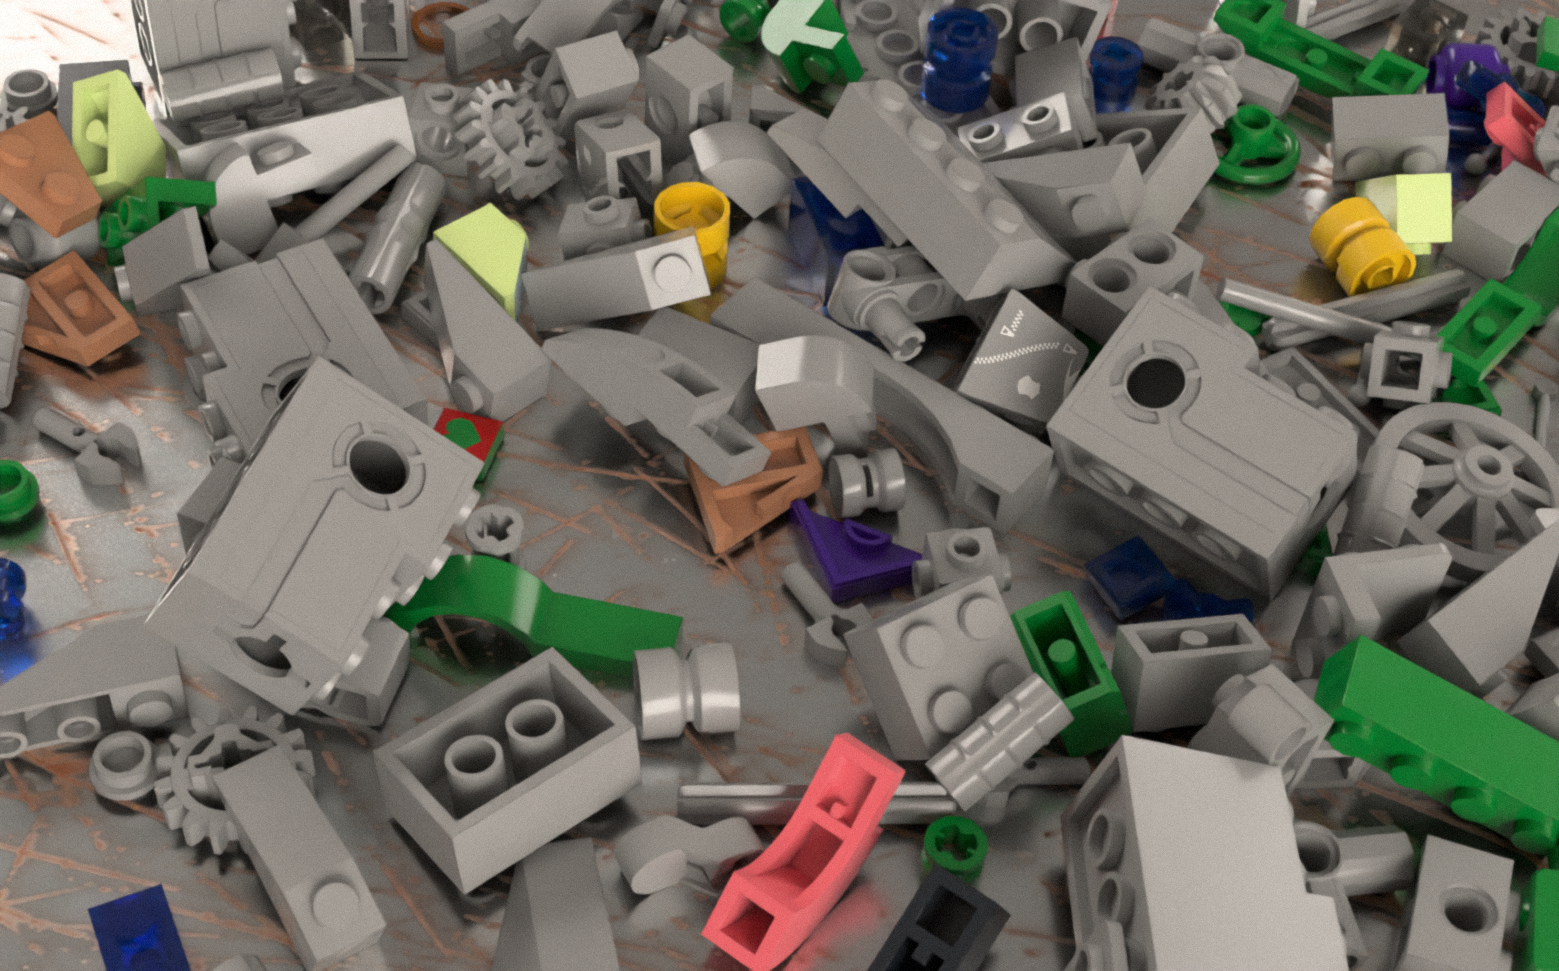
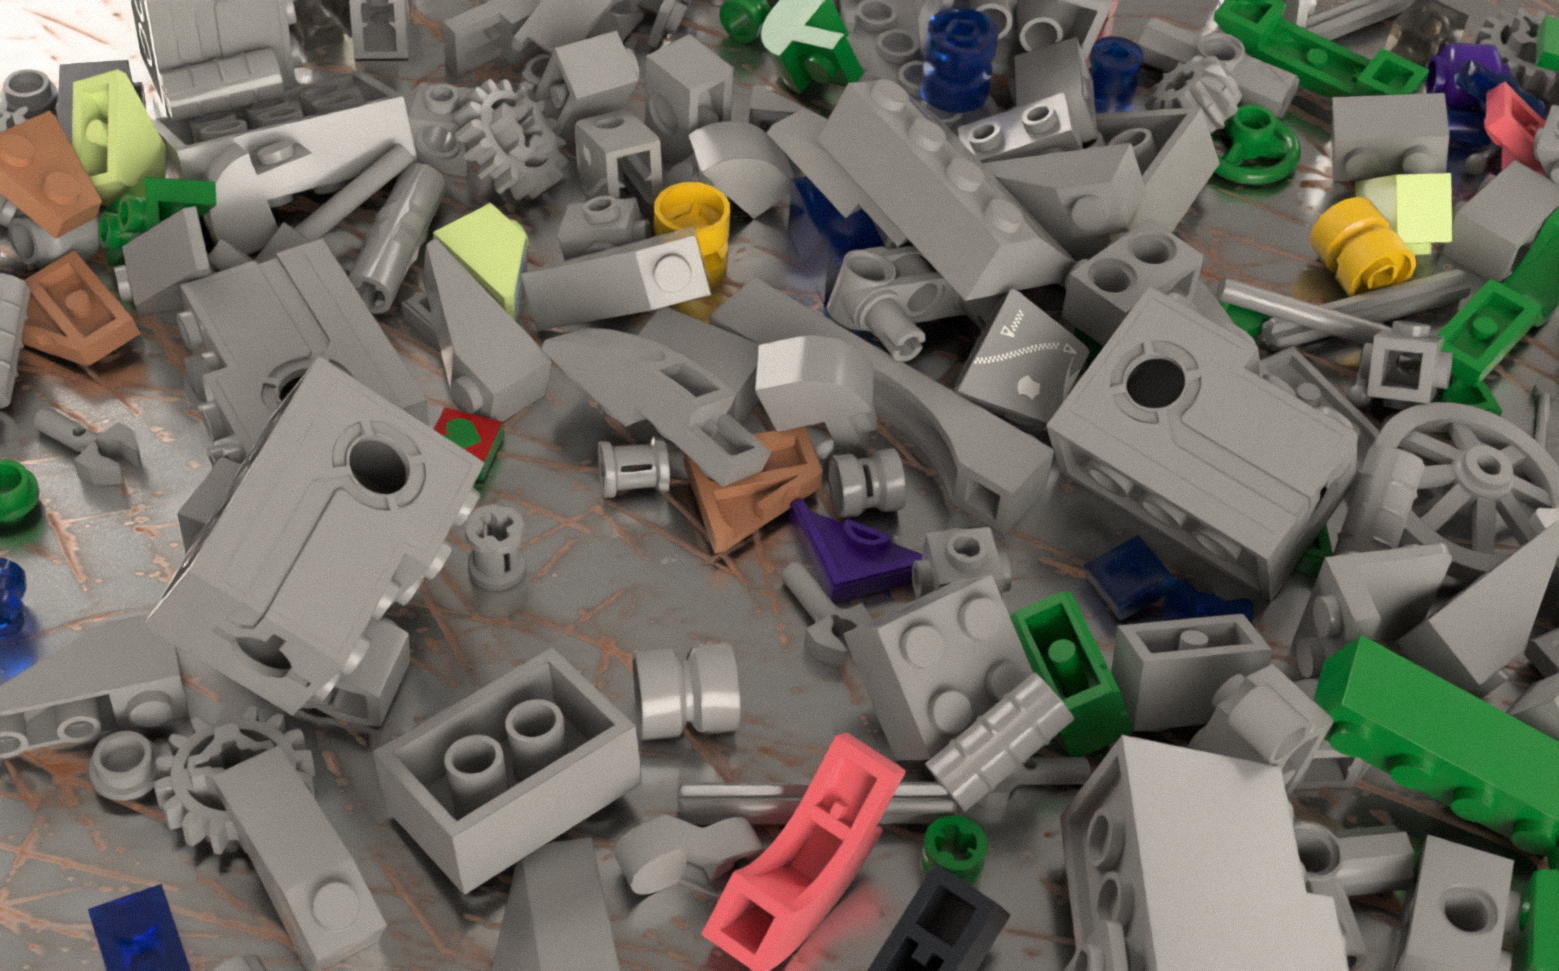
(427, 11): dark orange piece -> none
(580, 629): green piece -> none
(652, 454): none -> light grey bush

